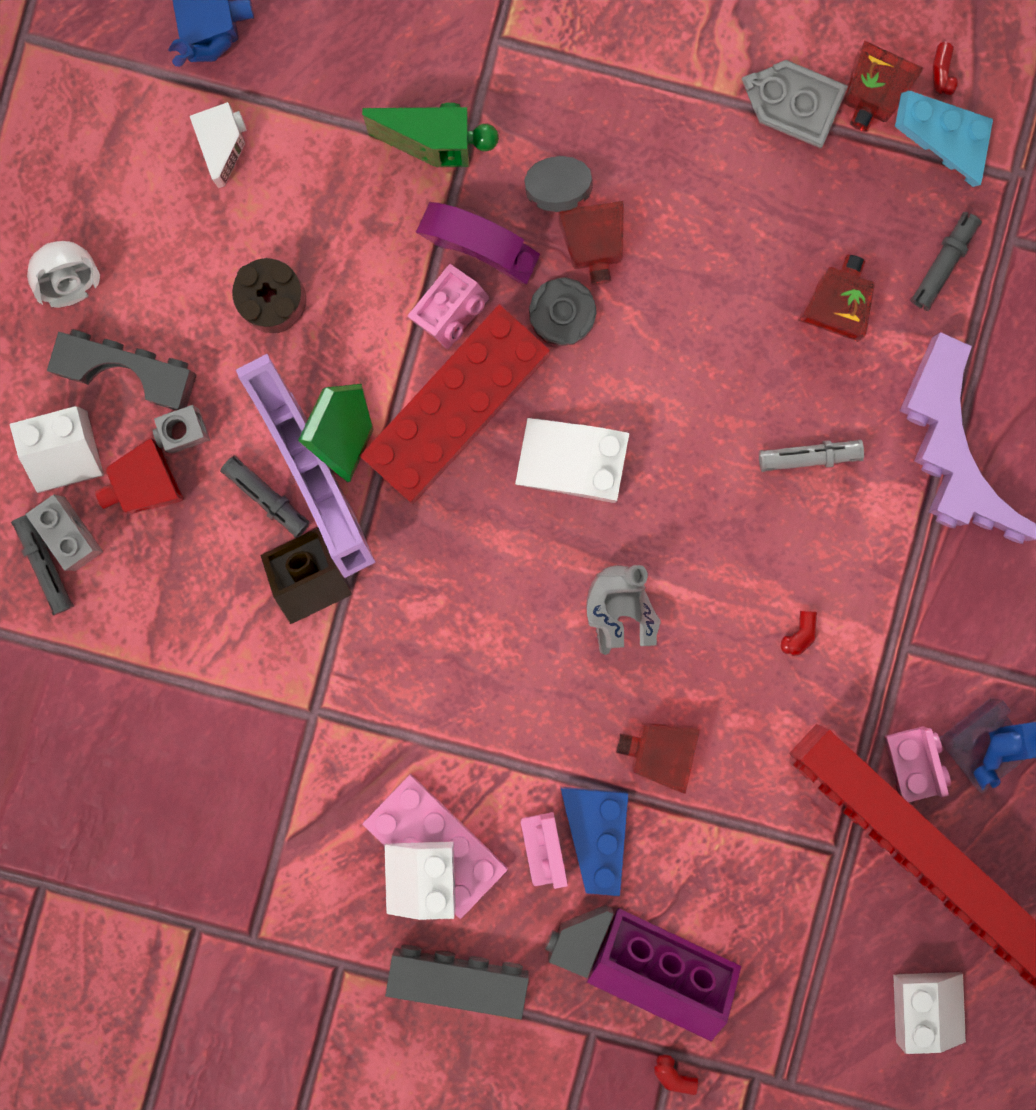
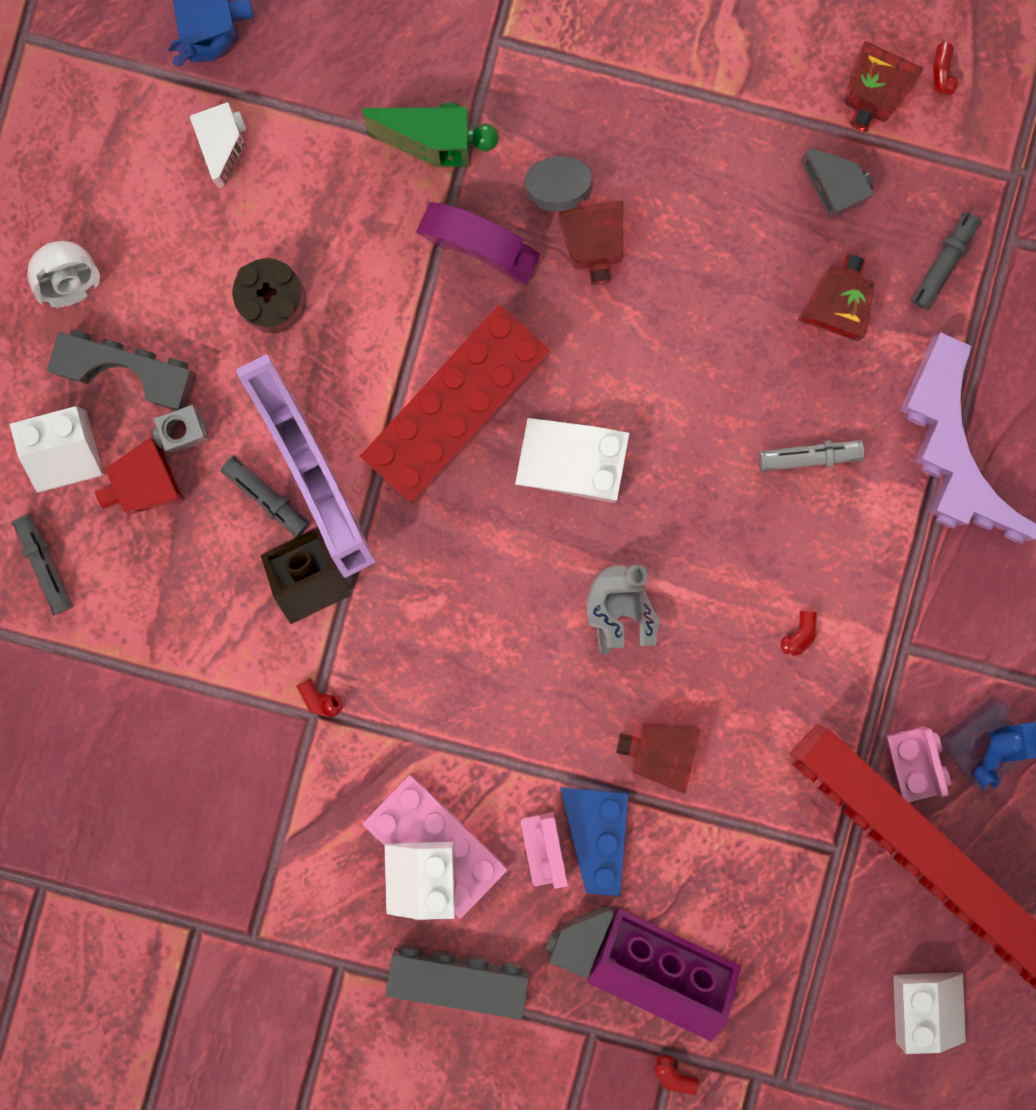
(64, 533): light grey brick -> none
(319, 703): none -> red arm
(339, 428): green tile -> none
(449, 306): bright pink bracket -> none
(562, 311): dark grey tile -> none
(795, 100): light grey tile -> none
(837, 182): none -> dark grey slope
(948, 131): medium azure wing -> none

